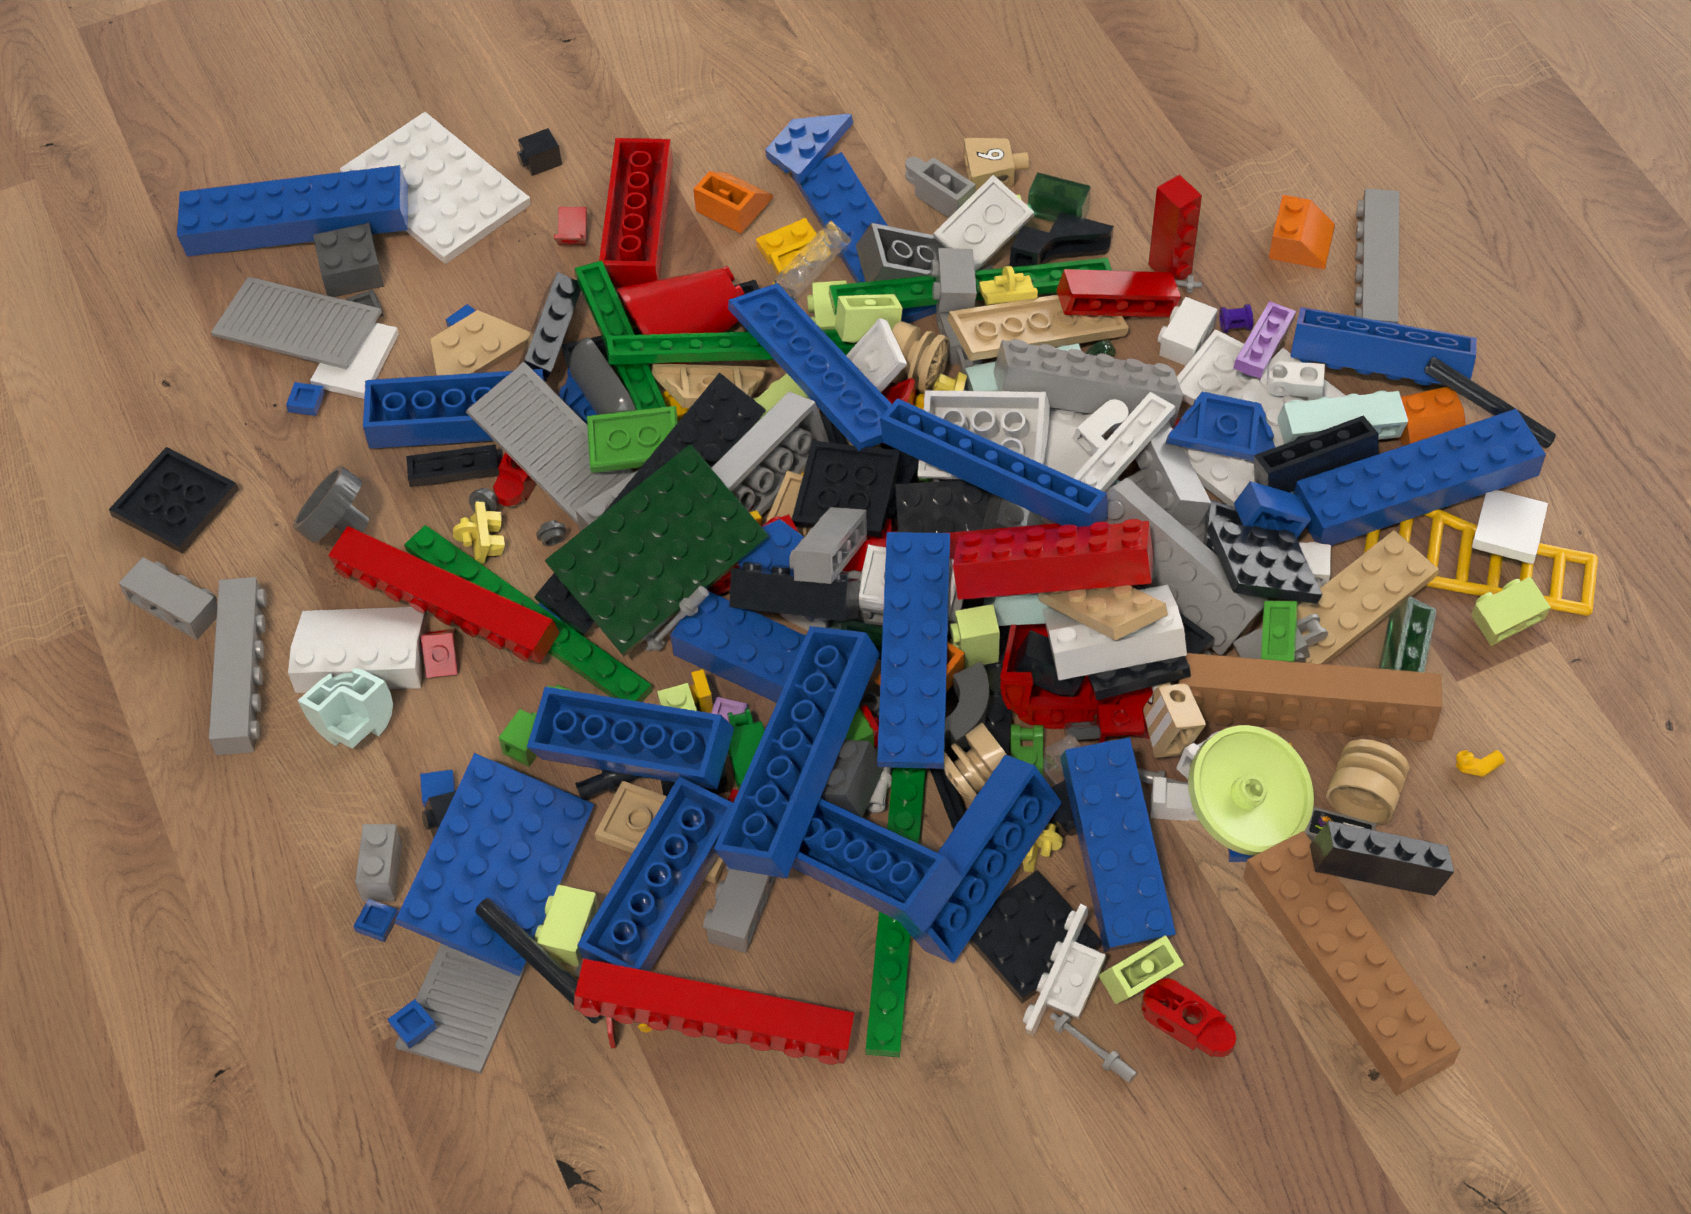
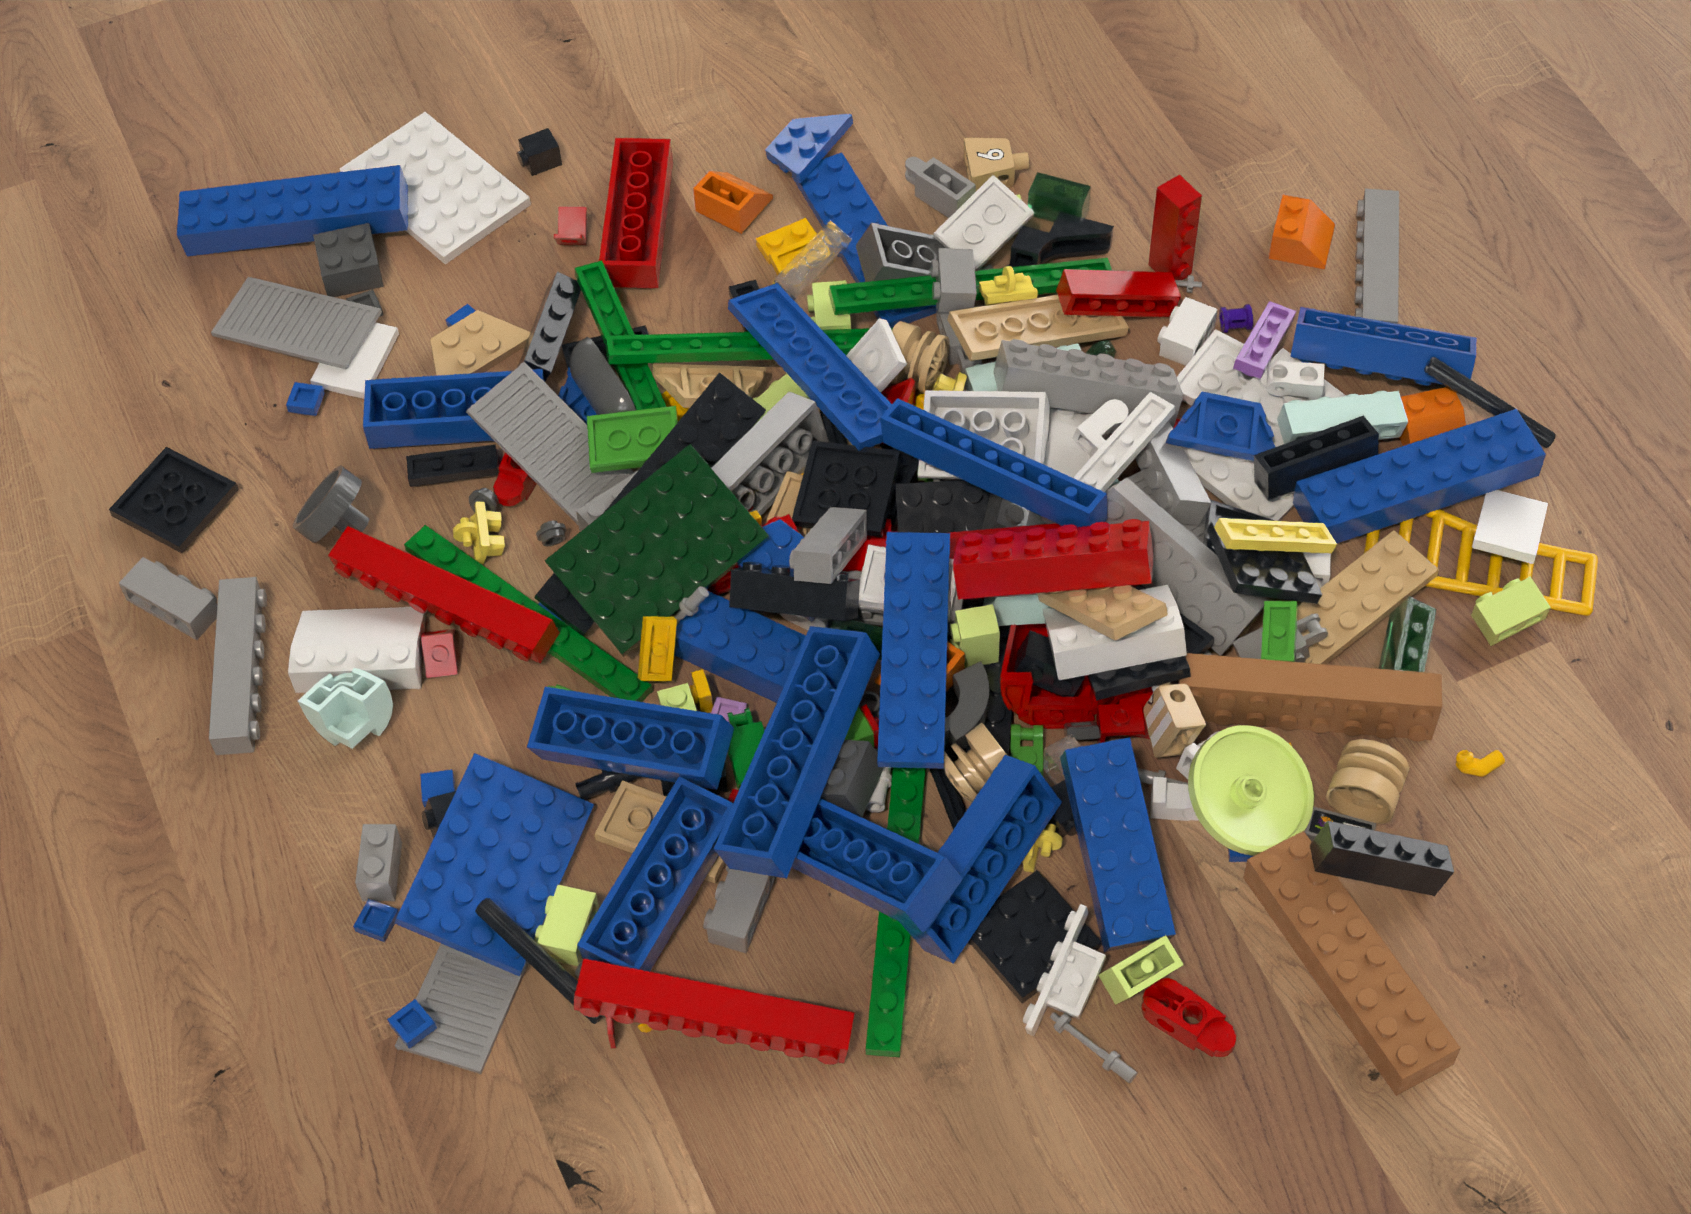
(516, 737): bright green brick -> none
(657, 648): none -> yellow plate
(682, 303): red cone -> none
(860, 312): yellowish green brick -> none
(1271, 509): blue brick -> none
(1275, 535): none -> light yellow plate

